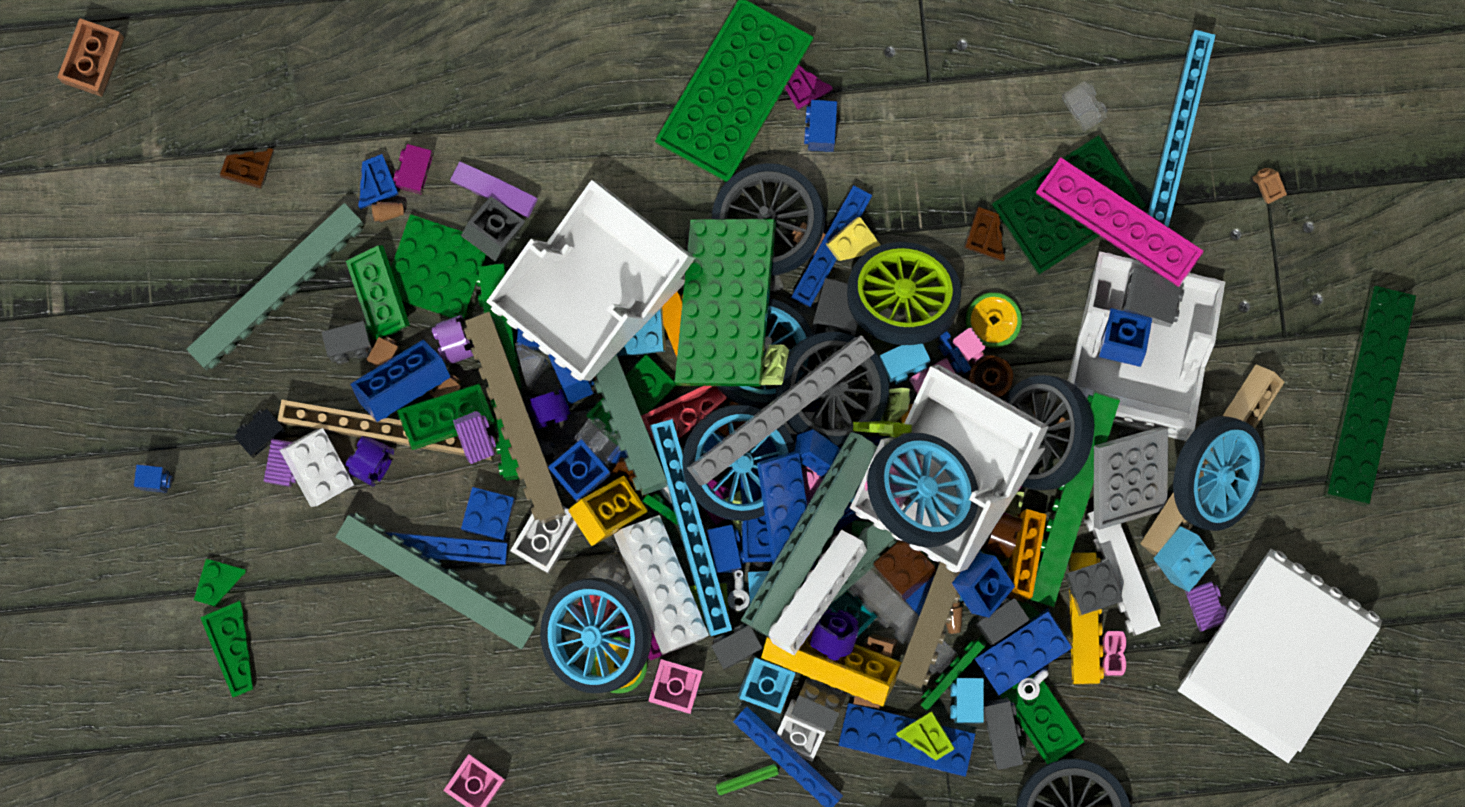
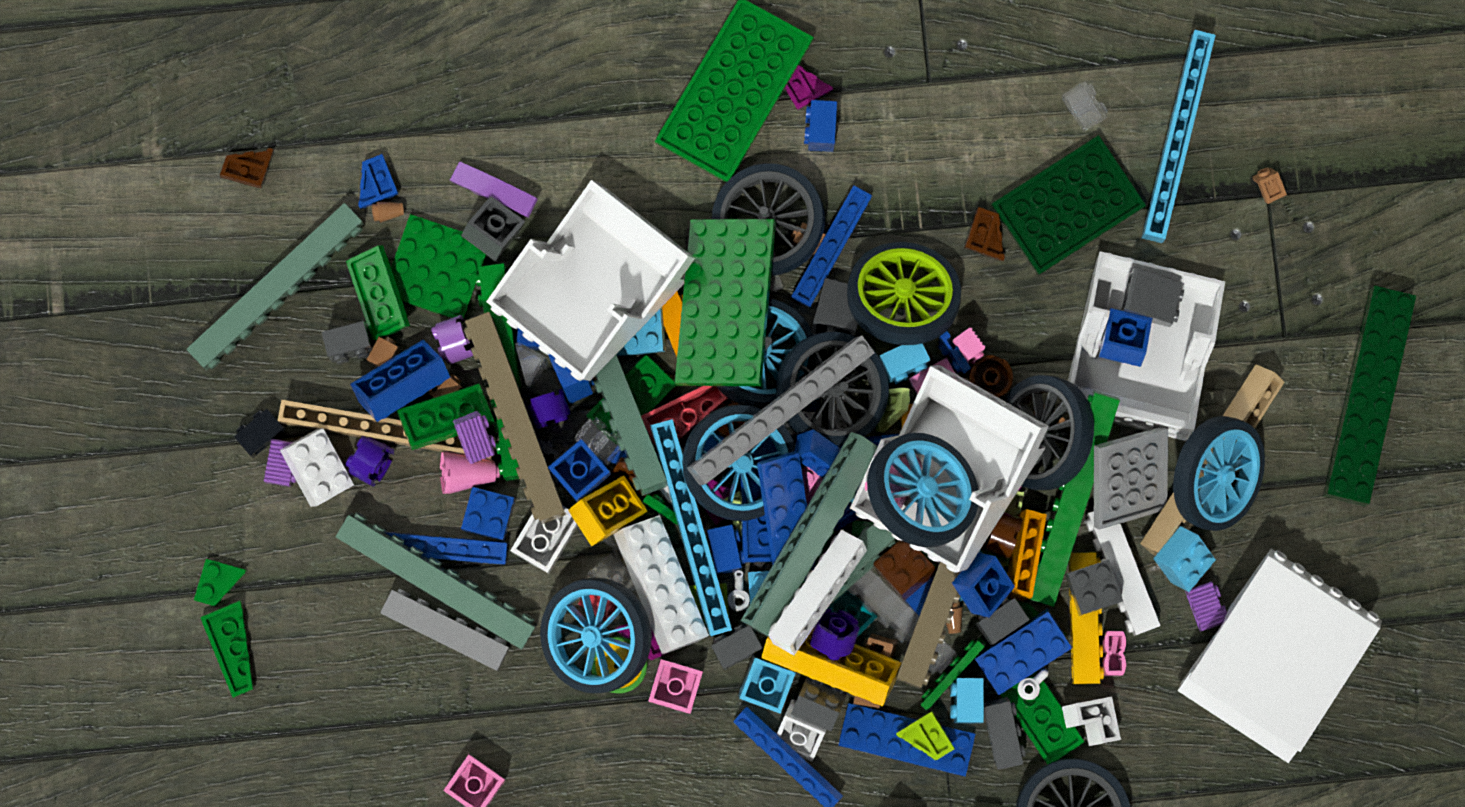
(90, 57): nougat brick -> none
(152, 479): blue brick -> none
(413, 169): magenta brick -> none
(445, 630): none -> light grey brick
(461, 475): none -> bright pink cone
(747, 779): bright green axle -> none
(774, 365): yellowish green wing -> none
(852, 241): light yellow wing -> none
(884, 428): lime wing -> none
(1005, 311): yellow wheel -> none
(1097, 717): none -> white brick
(1119, 222): dark pink plate -> none

